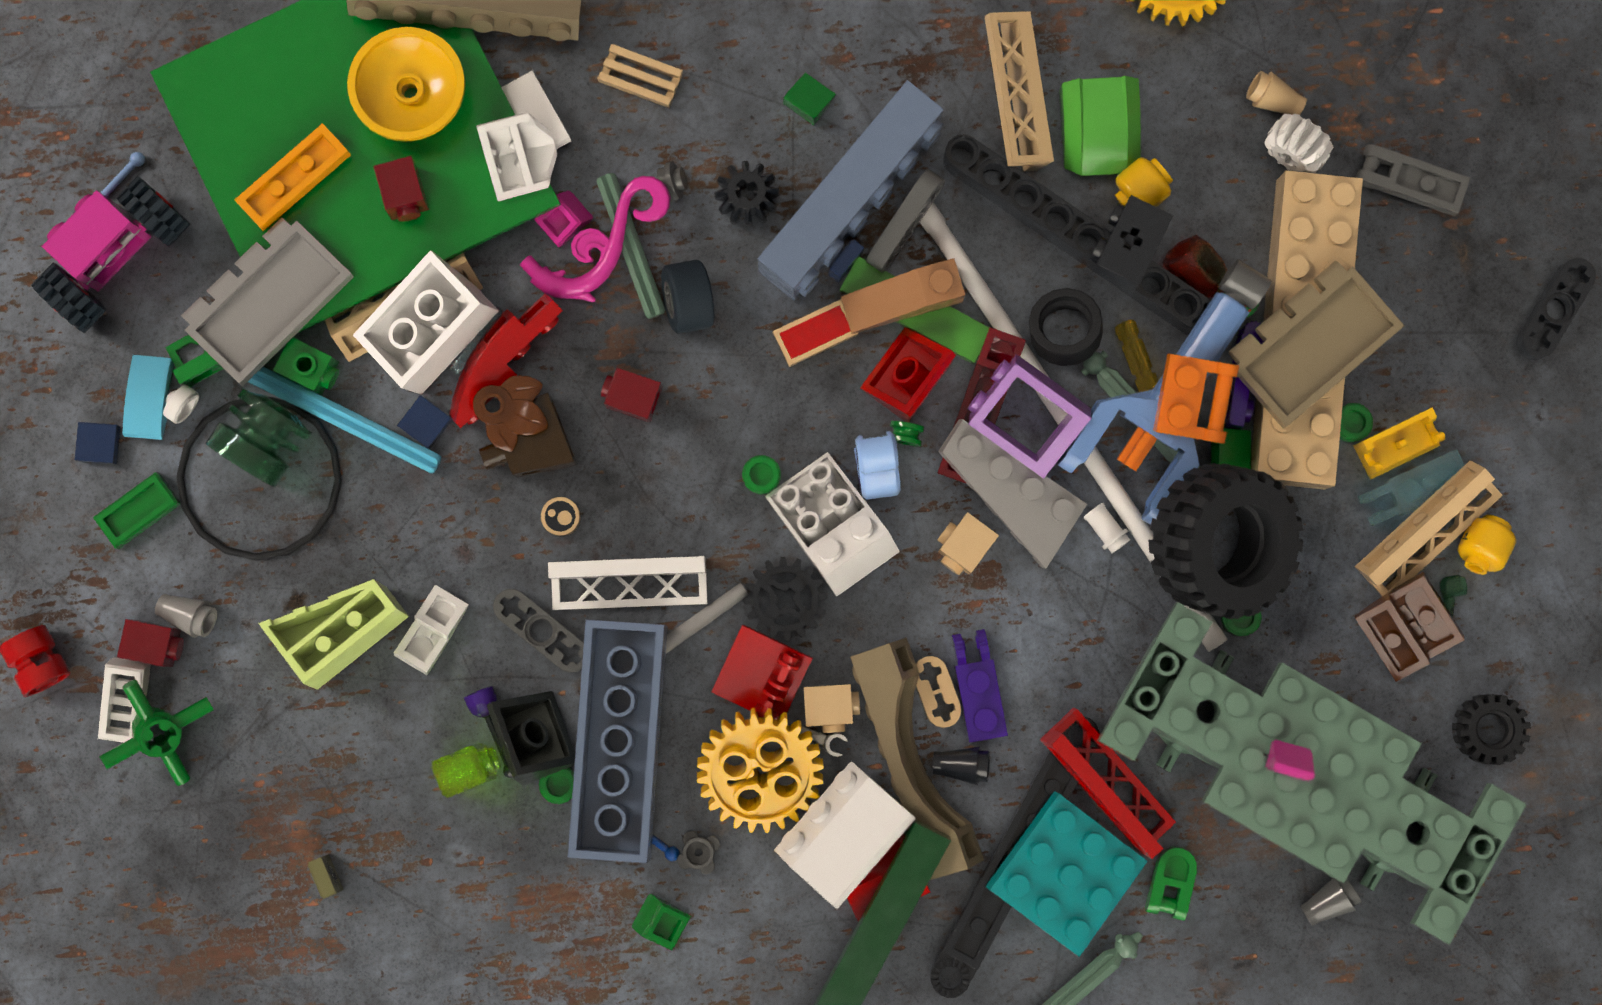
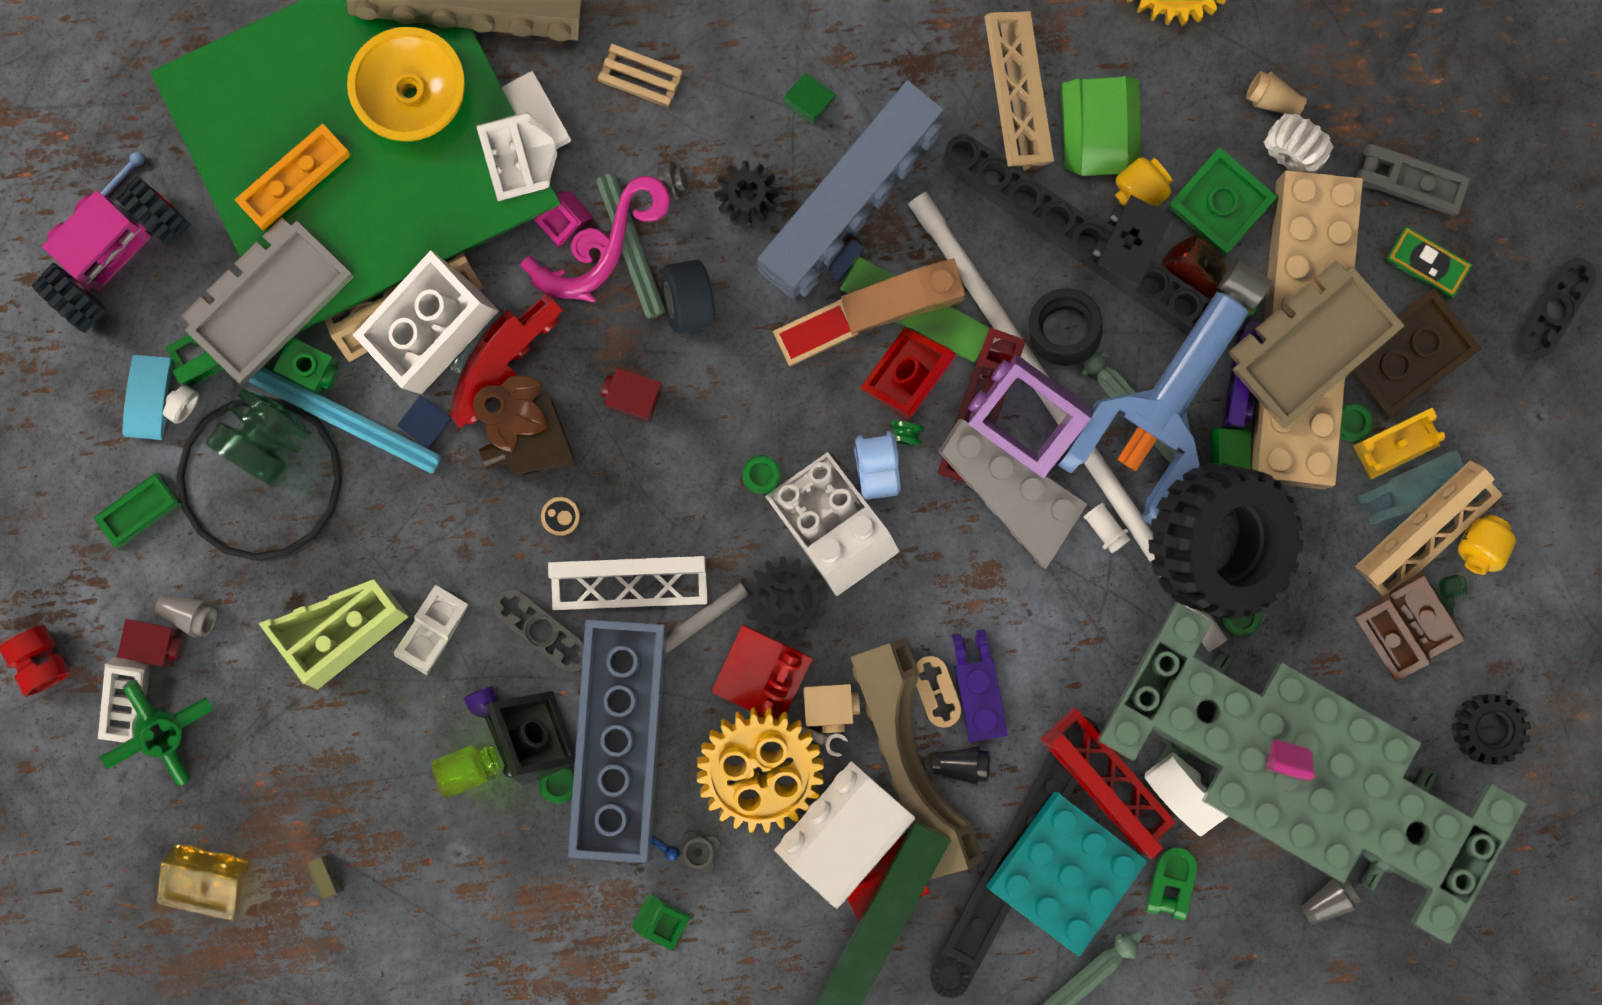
(97, 443): dark blue tile -> none
(201, 881): none -> clear yellow bracket
(401, 189): dark red brick -> none
(905, 220): dark grey beam -> none
(965, 544): tan brick -> none
(1136, 355): clear yellow axle -> none
(1182, 792): none -> white slope
(1183, 393): orange plate -> none
(1222, 201): none -> green plate
(1416, 356): none -> dark brown plate
(1428, 262): none -> tile

